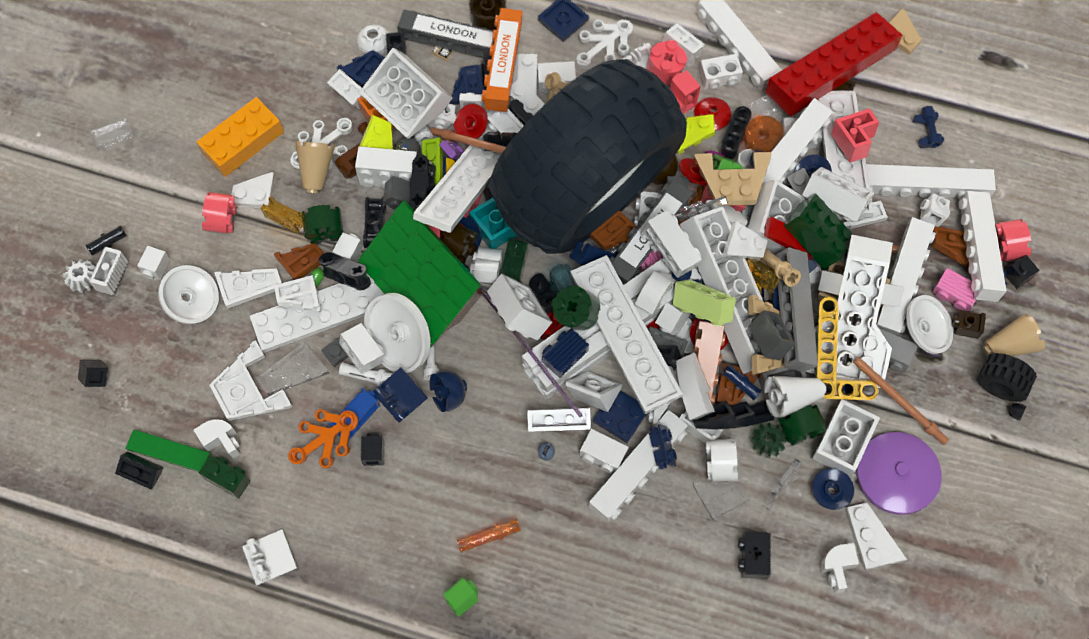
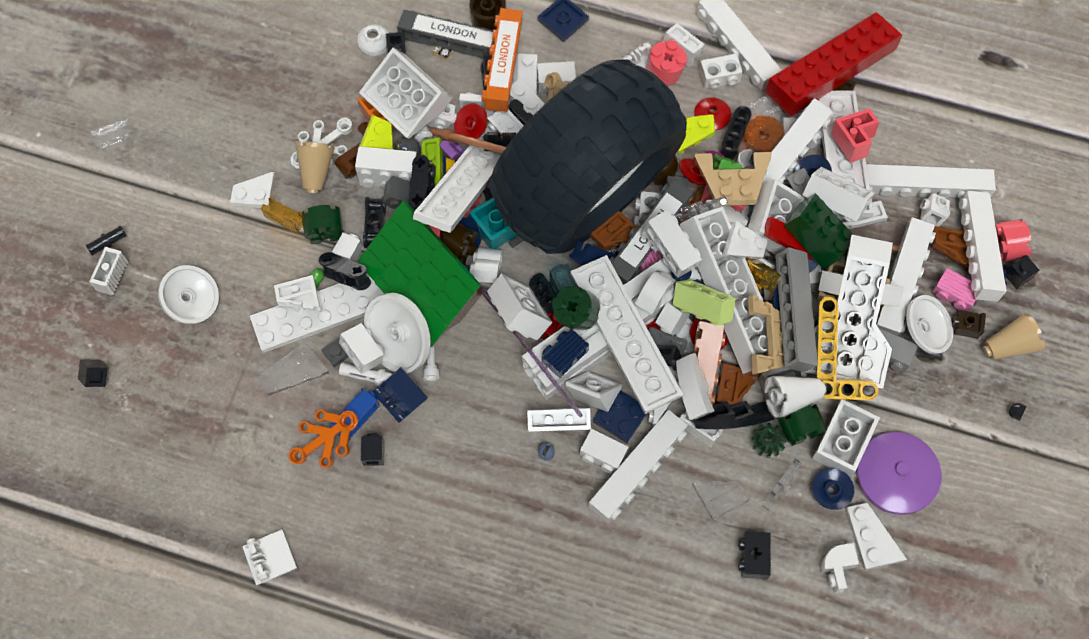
(79, 275): white gear -> none
(138, 470): black slope -> none
(153, 263): white brick -> none
(167, 451): green tile -> none
(218, 212): coral brick -> none
(218, 432): white brick -> none
(225, 477): dark green brick -> none
(238, 392): white wing -> none
(240, 136): light orange brick -> none
(245, 286): white wing -> none
(300, 260): dark orange wing -> none
(346, 87): white hinge -> none
(362, 67): dark blue wing -> none
(449, 390): dark blue cylinder -> none
(461, 596): bright green brick -> none
(468, 82): dark blue wing -> none
(489, 535): clear orange pin -> none
(515, 259): clear green brick -> none
(605, 41): white plant -> none
(661, 437): dark blue hinge -> none
(685, 90): coral brick -> none
(723, 460): white brick -> none
(741, 382): dark blue pin -> none
(771, 335): dark grey brick -> none
(782, 269): tan pin -> none
(910, 38): tan wing -> none
(929, 117): dark blue piece -> none
(929, 426): nougat bar -> none
(1006, 377): black tyre -> none

